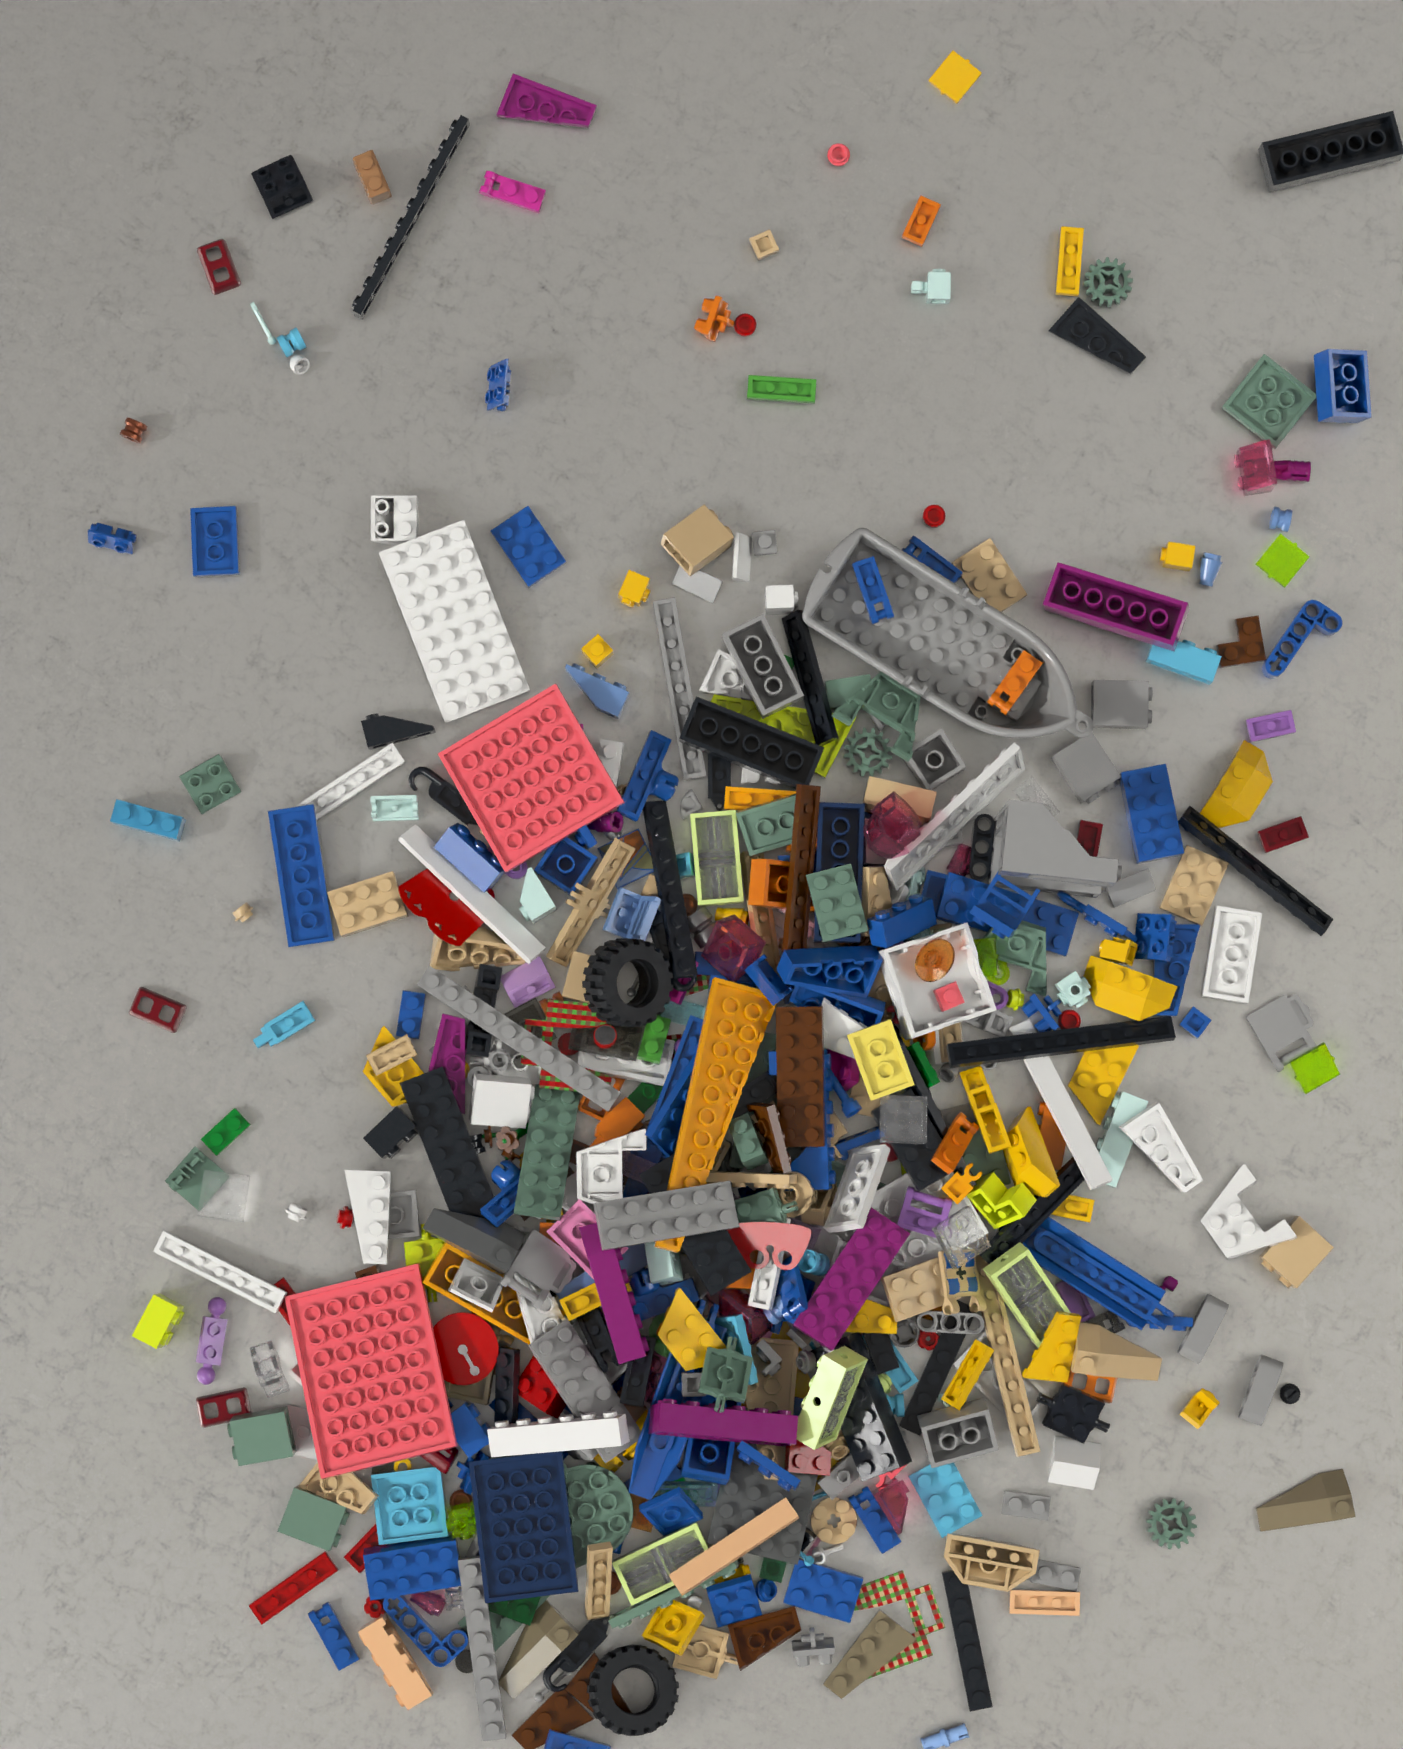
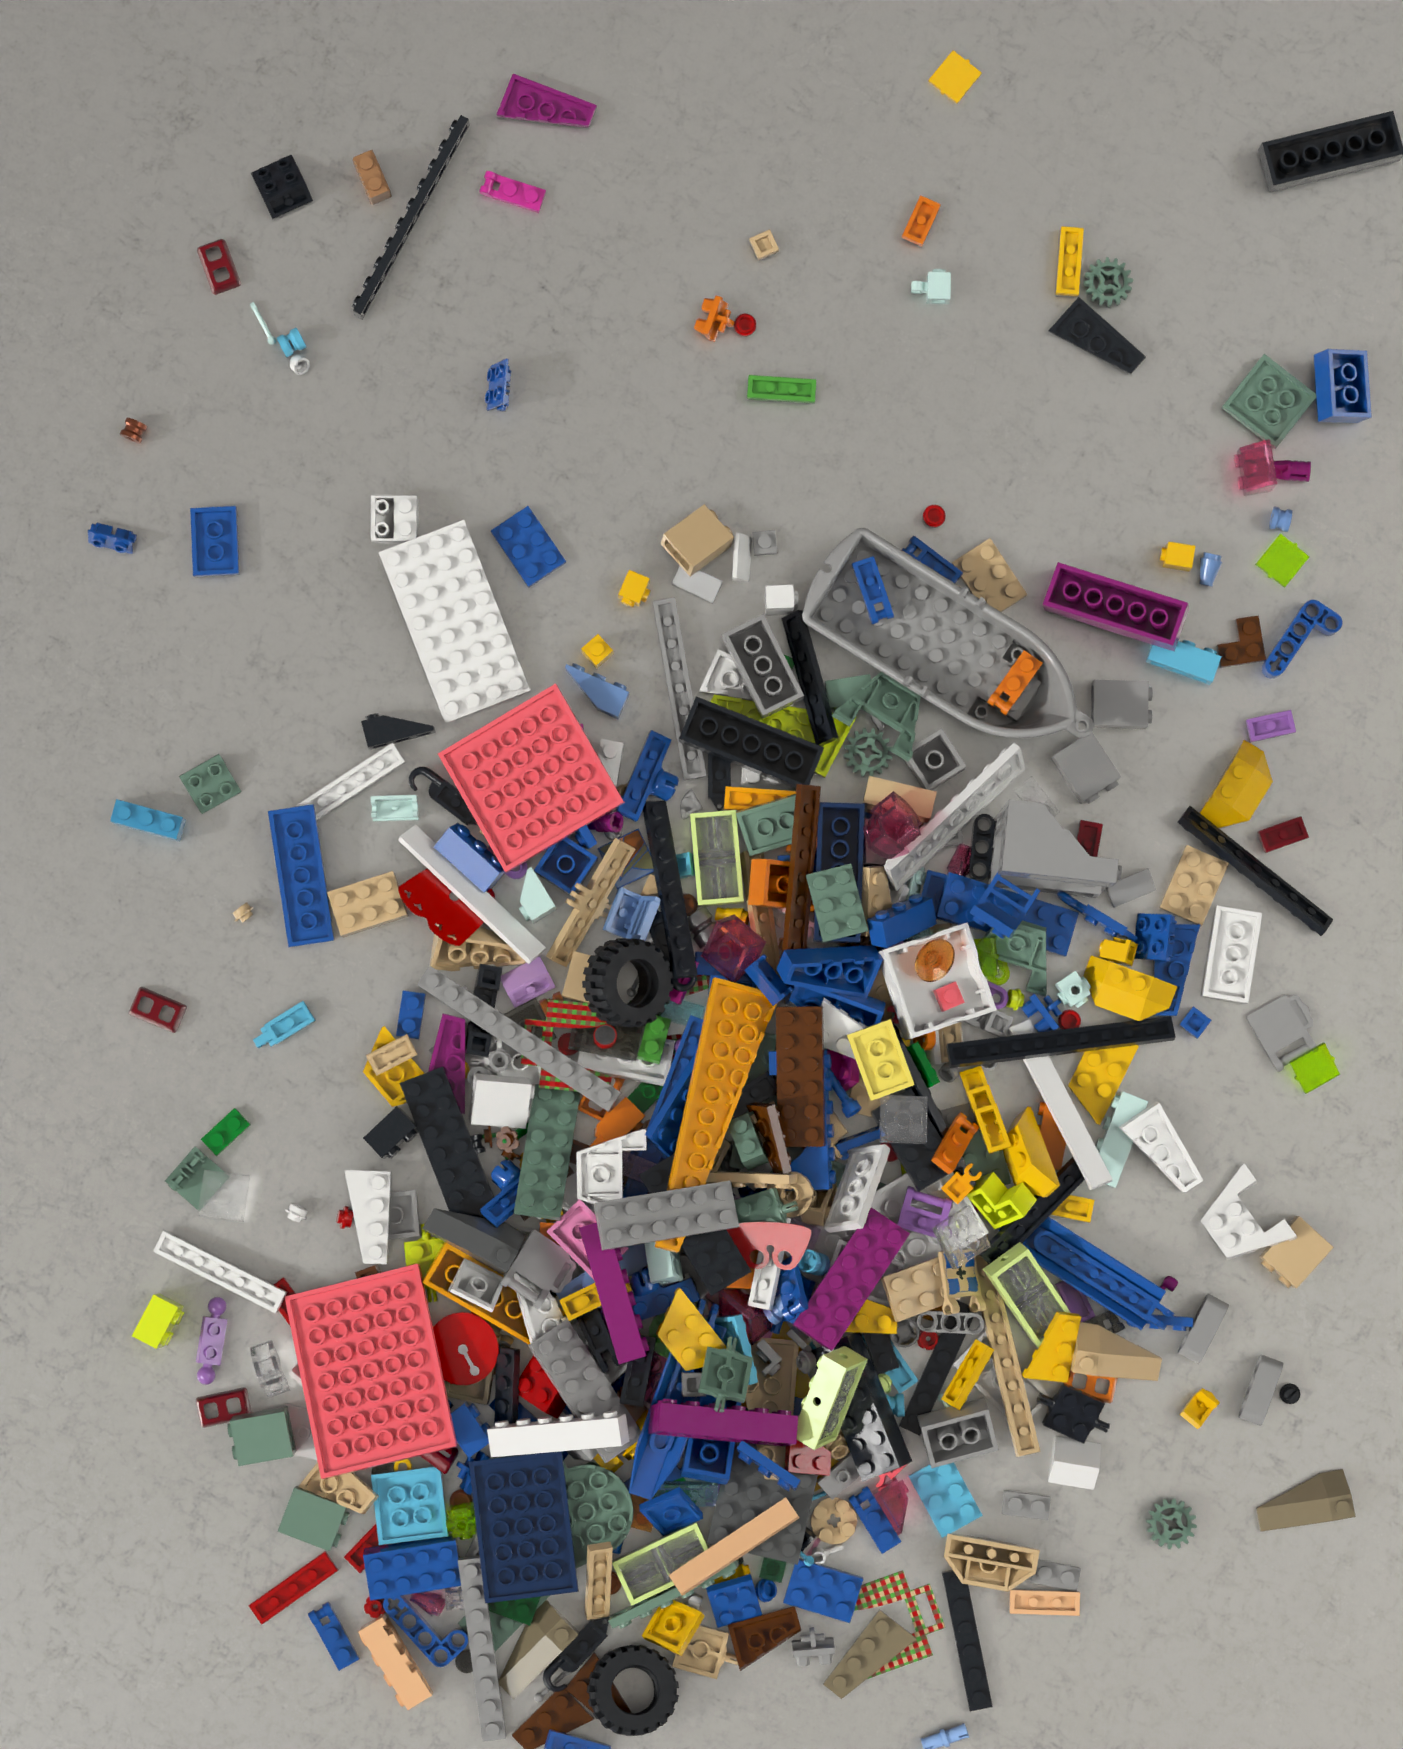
(838, 154): coral plate -> none
(1151, 814): blue brick -> none

